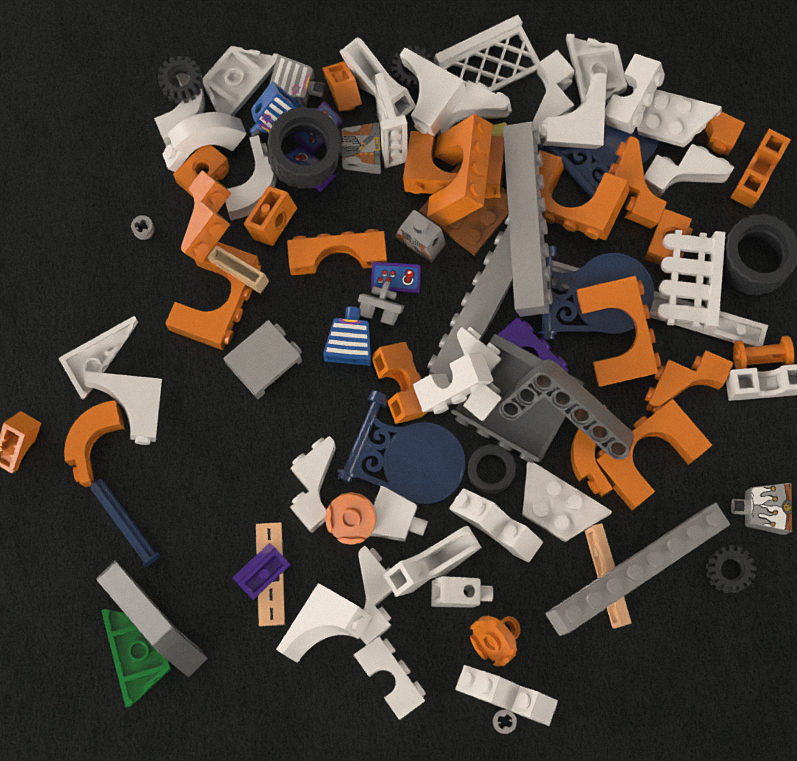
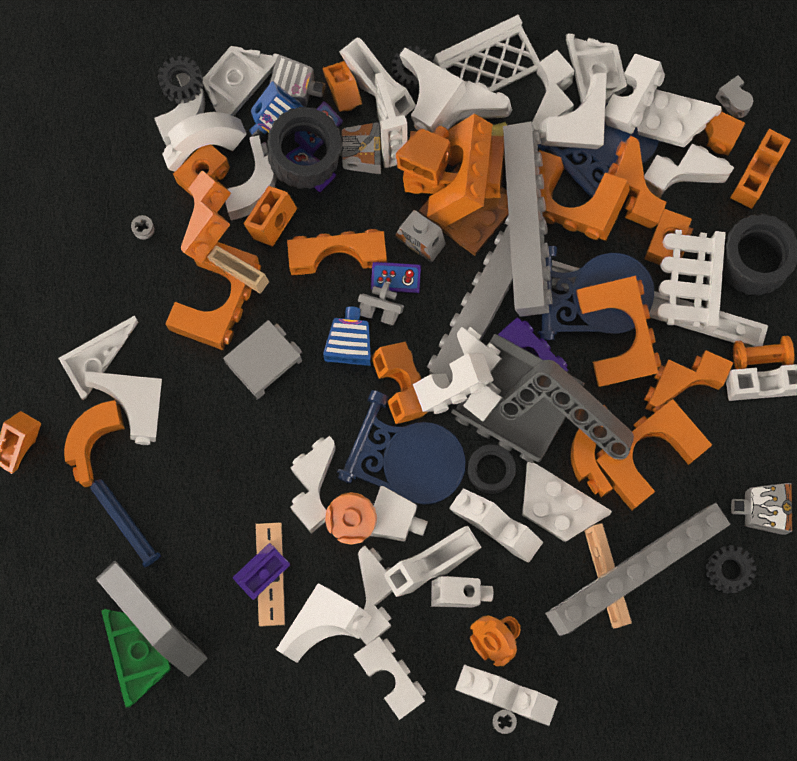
(426, 154): none -> orange torso
(734, 98): none -> light grey leg

